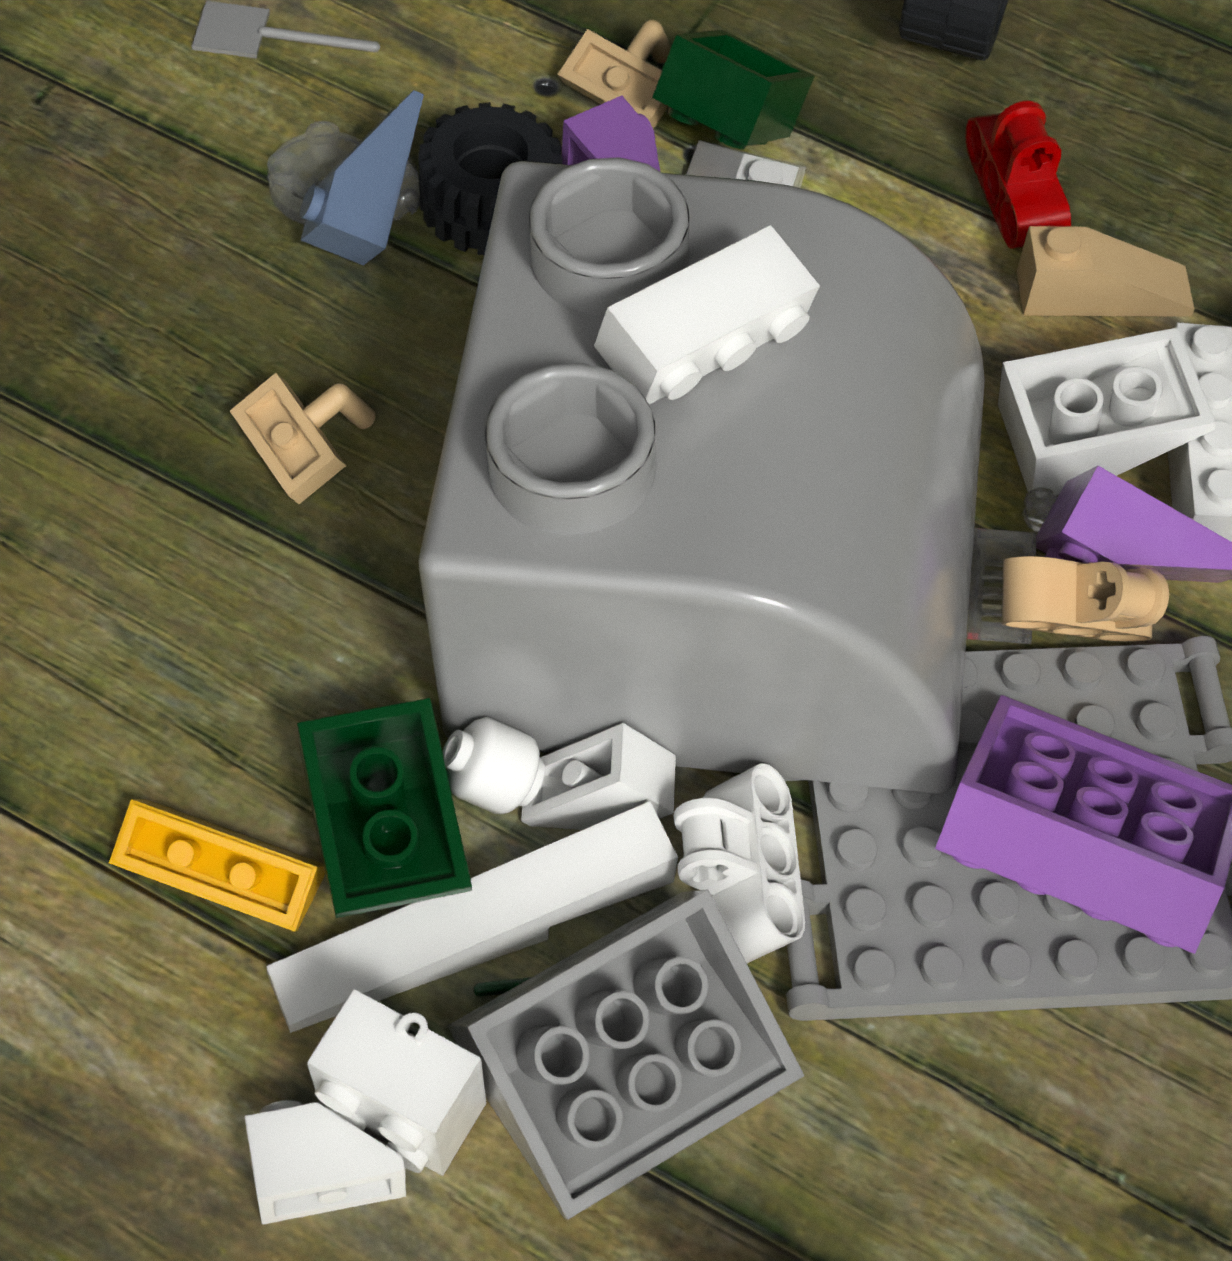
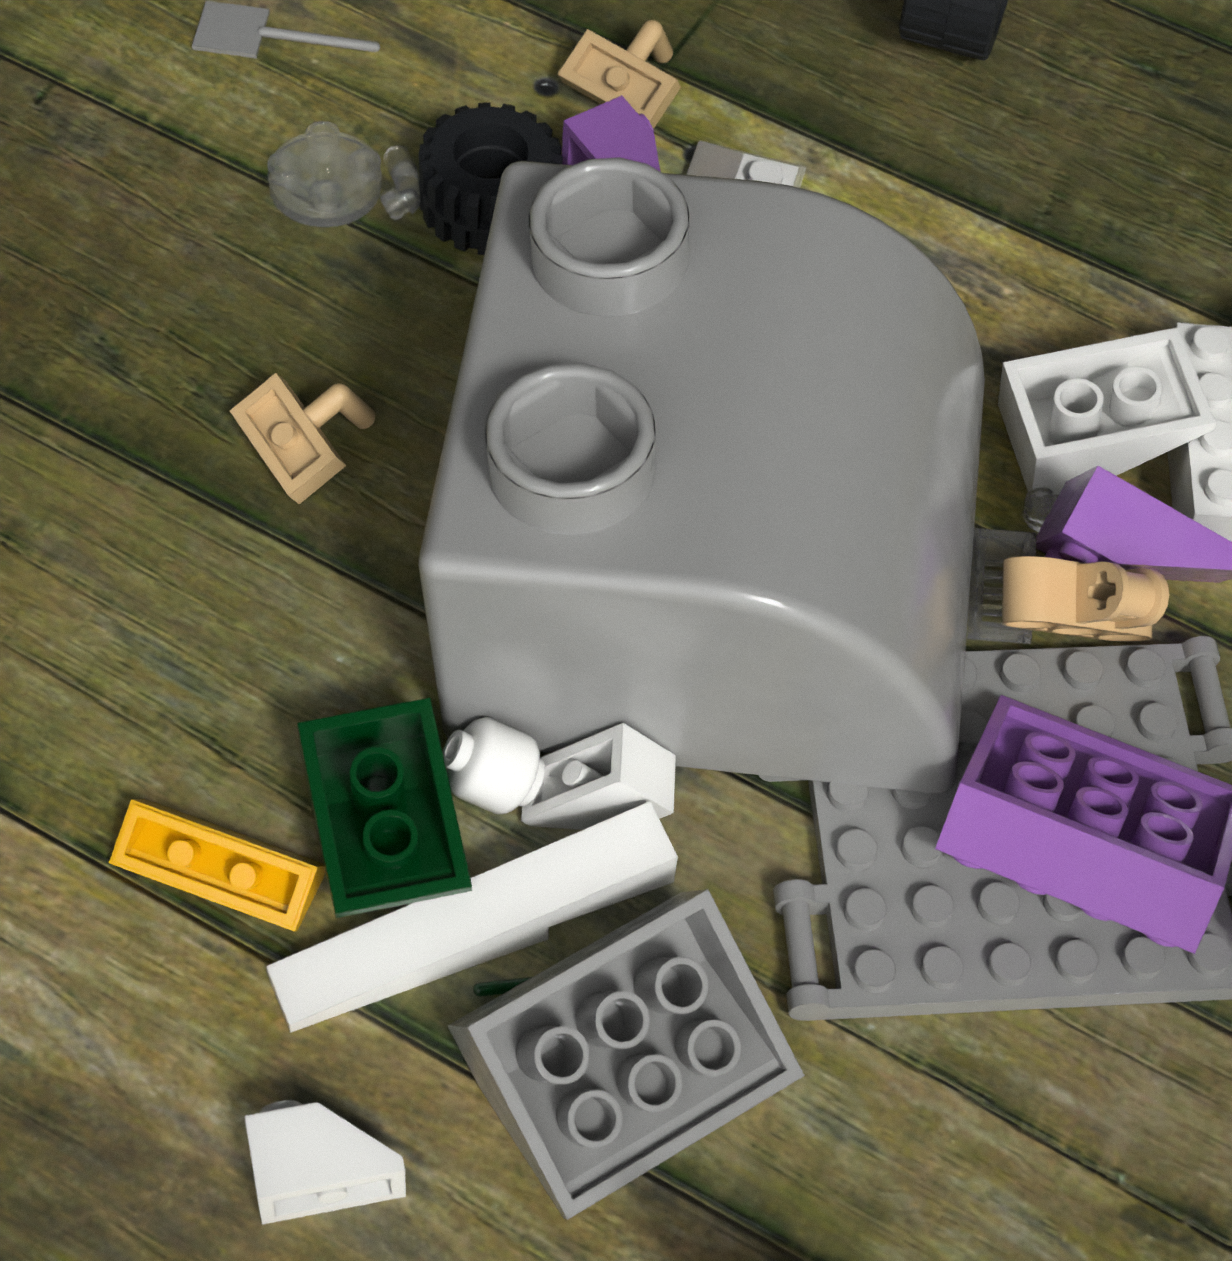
(357, 200): sand blue slope -> none
(398, 1086): white brick -> none
(707, 316): white brick -> none
(731, 88): dark green piece -> none
(746, 855): white piece -> none
(1018, 170): red piece -> none
(1097, 275): tan slope -> none

